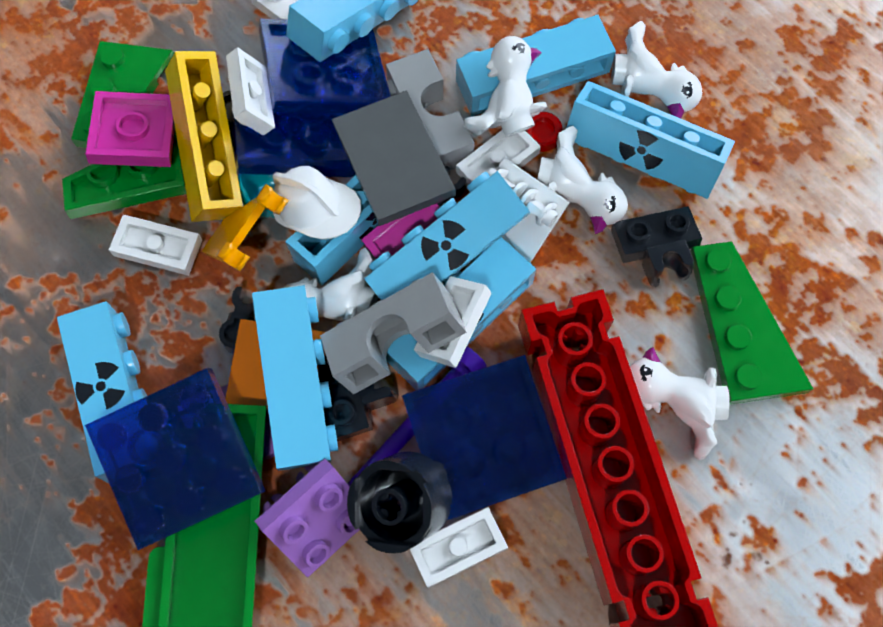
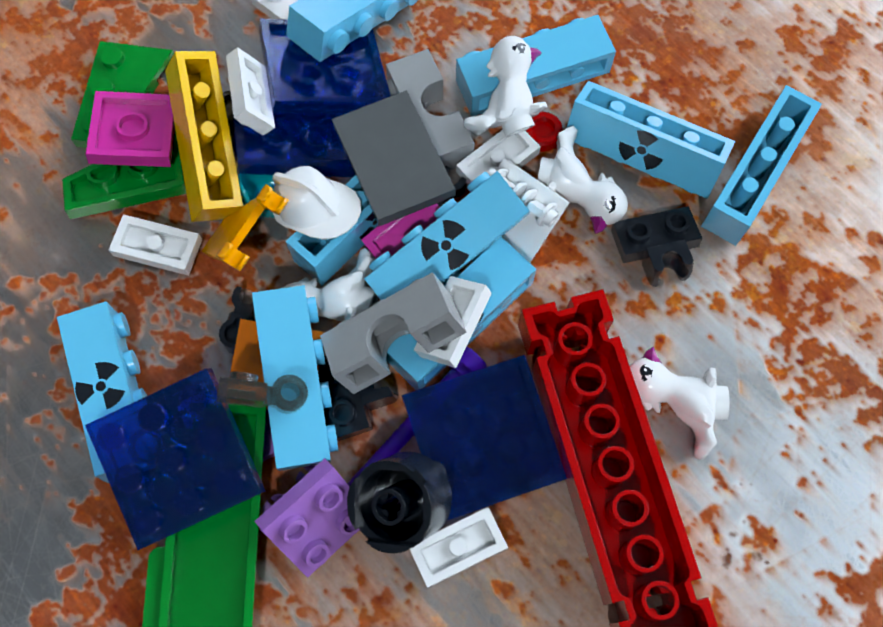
(245, 390): none -> clear smoke plate
(643, 74): white animal -> none
(744, 335): green wing -> none
(761, 165): none -> medium azure brick

